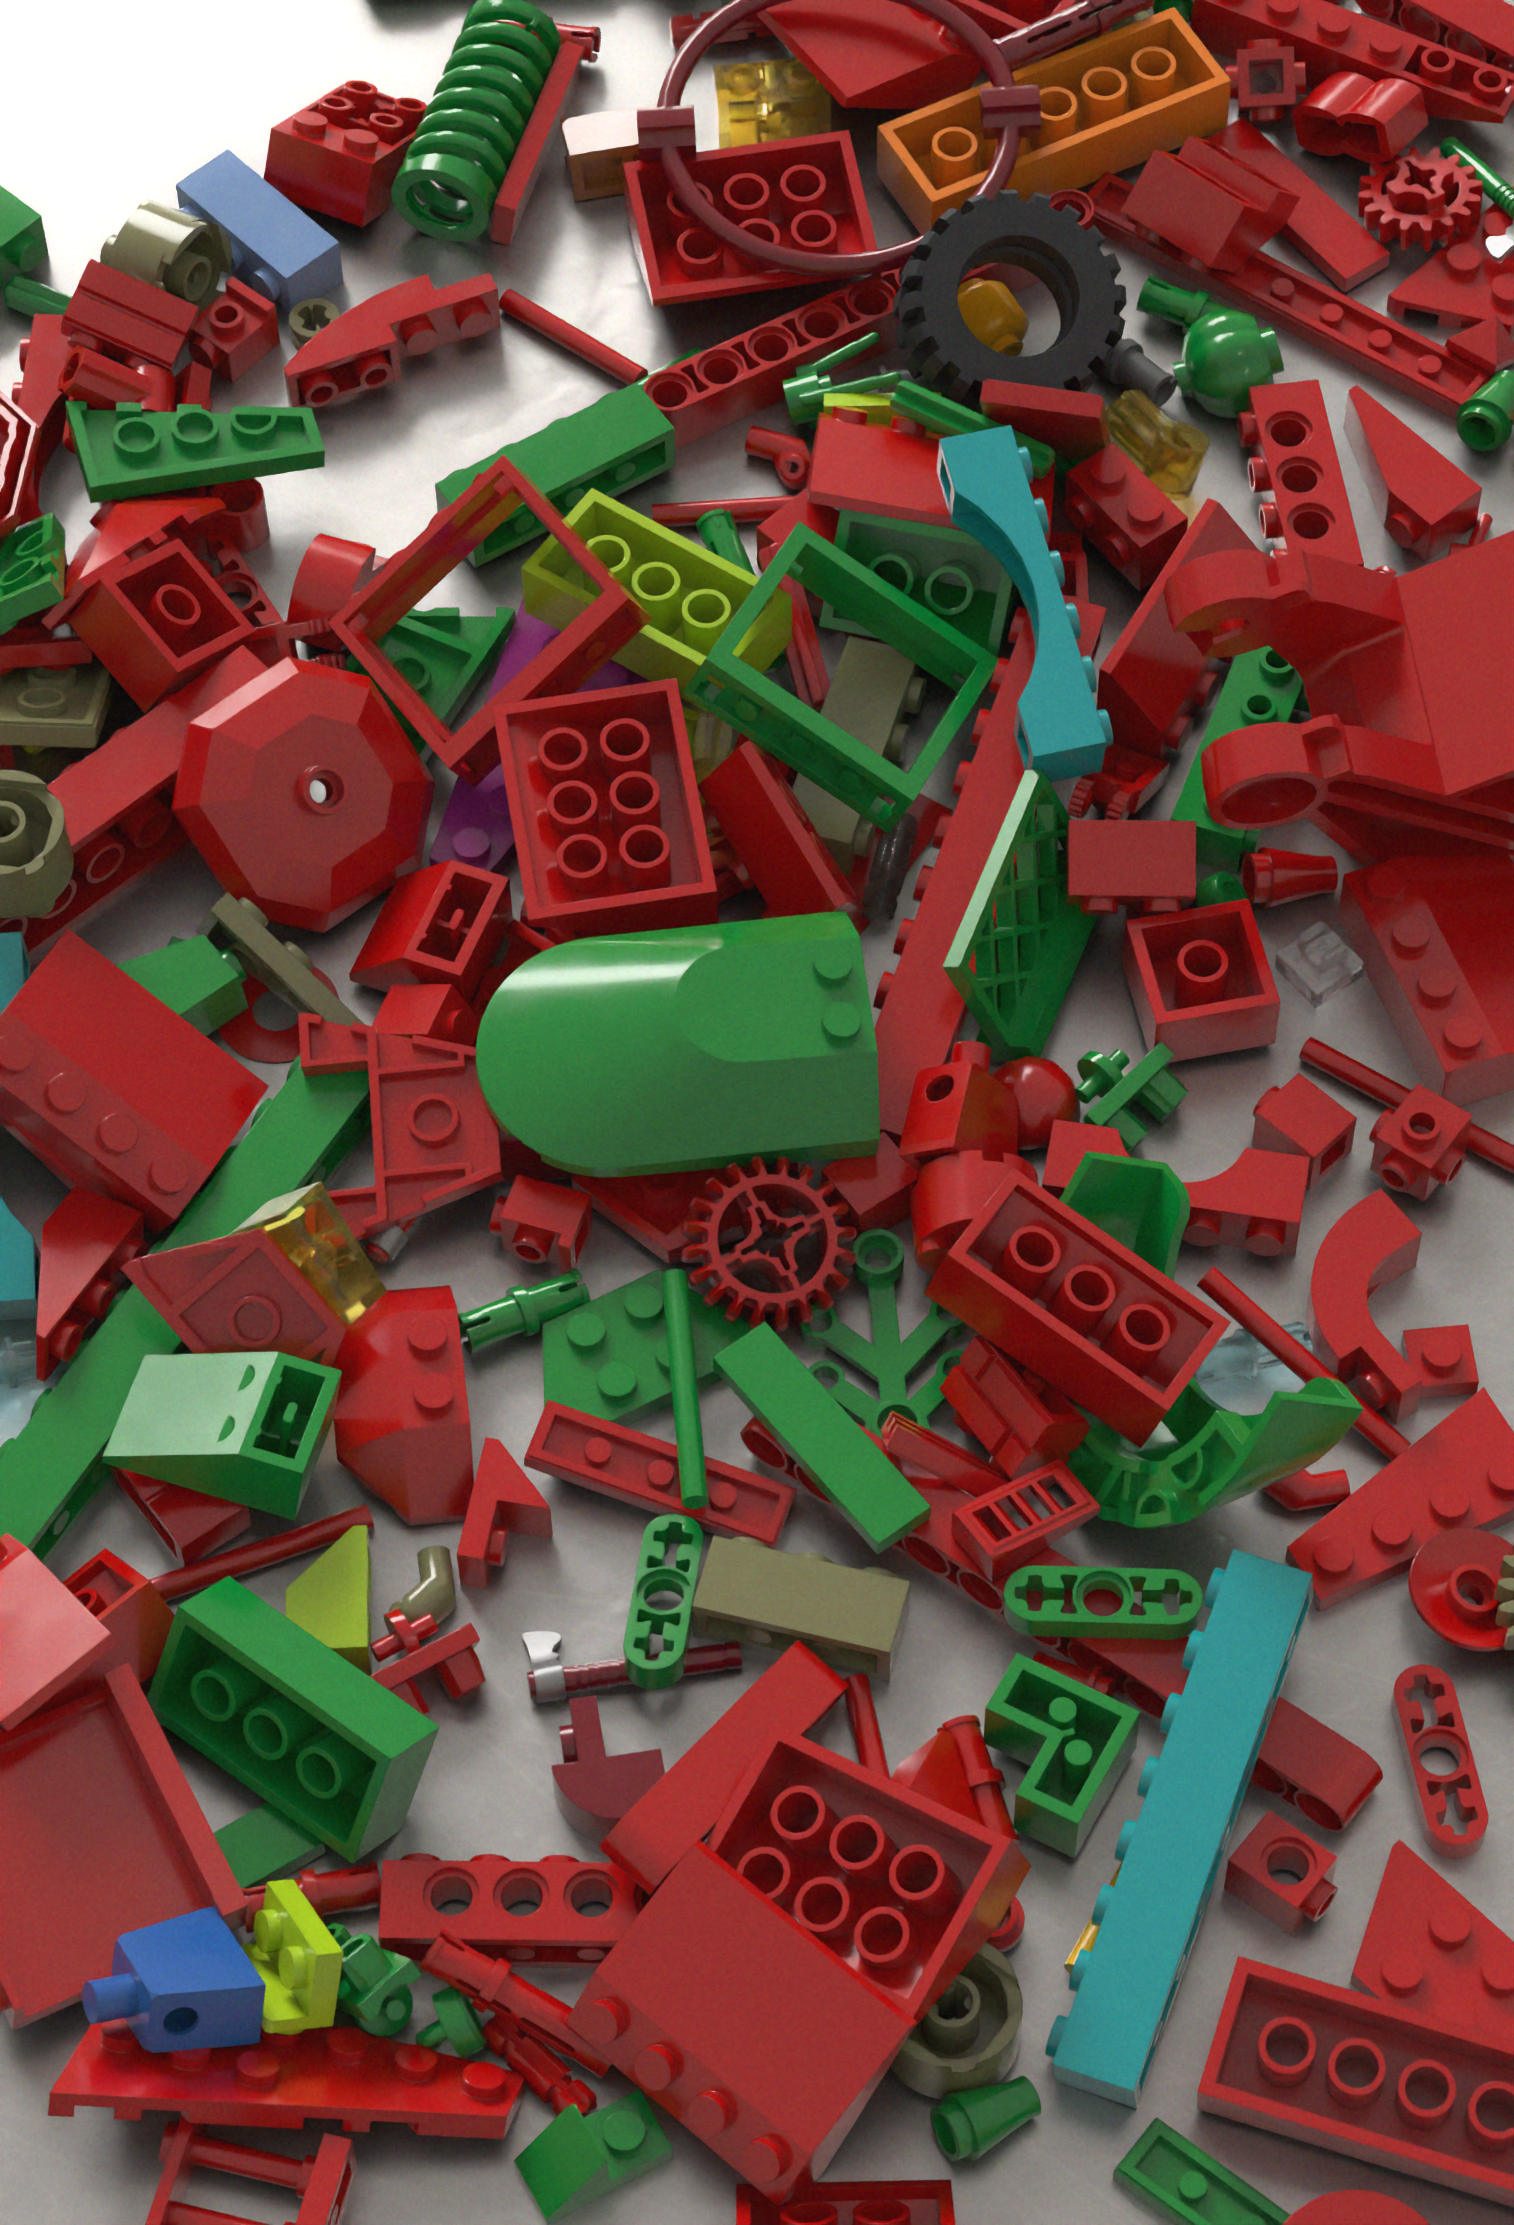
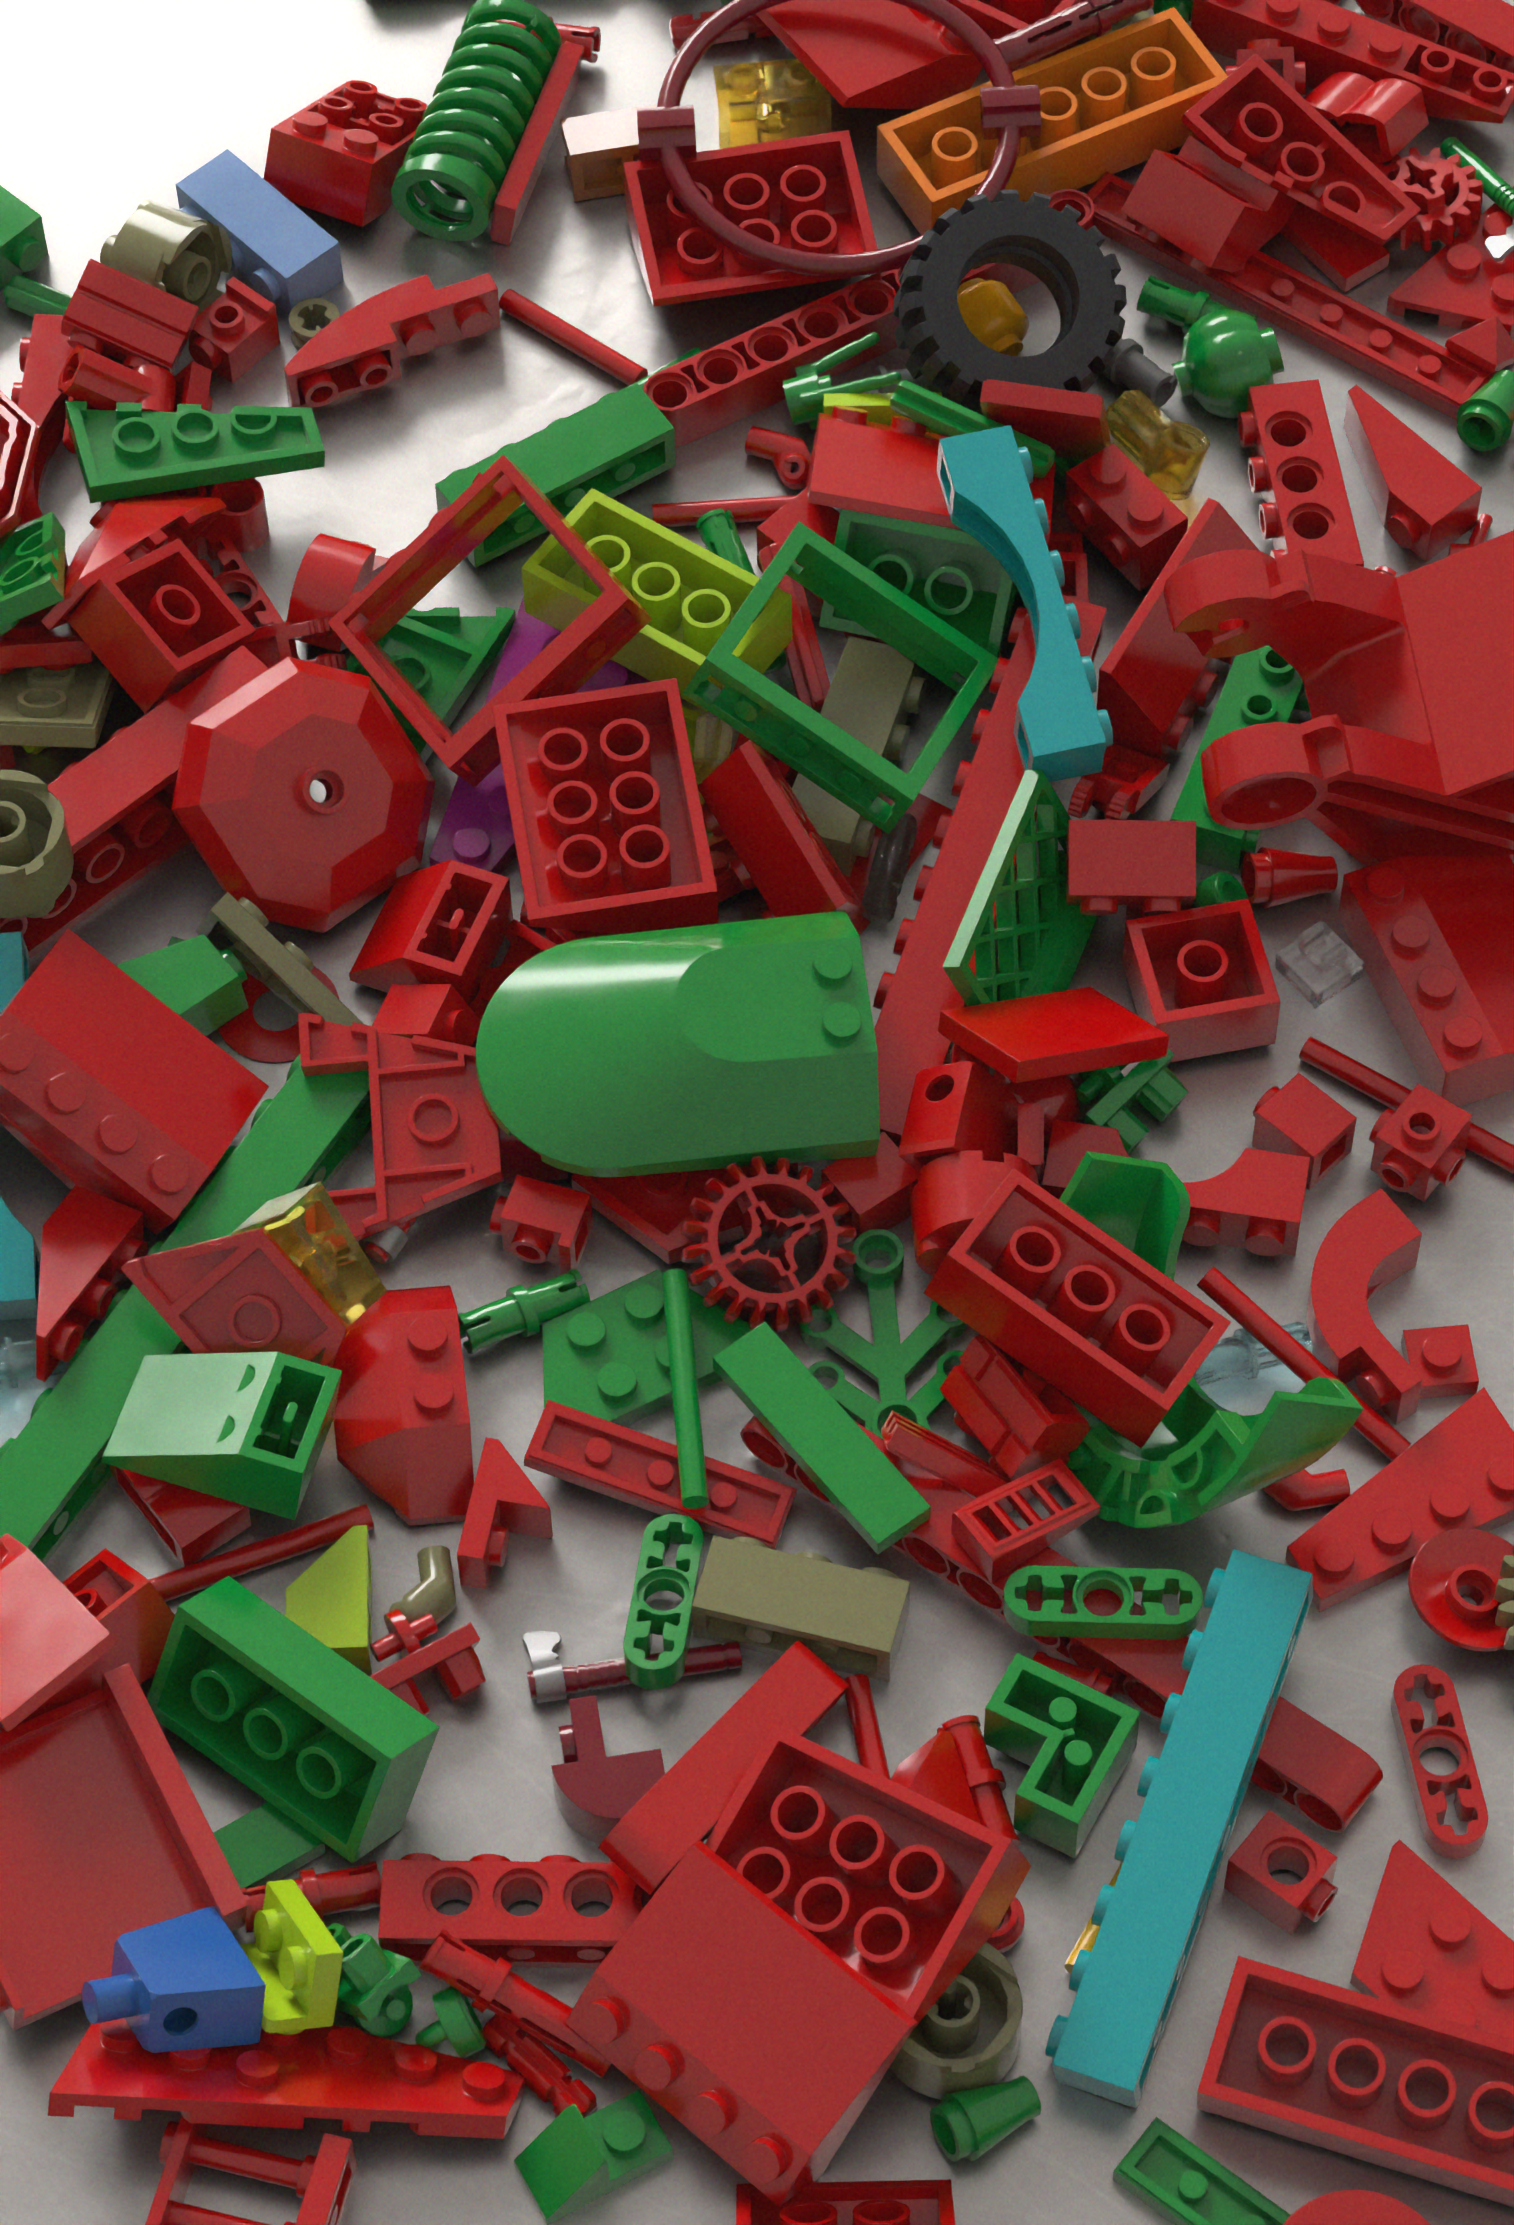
(1031, 1135): none -> red tile
(1053, 1034): none -> red tile
(1286, 143): none -> red wedge

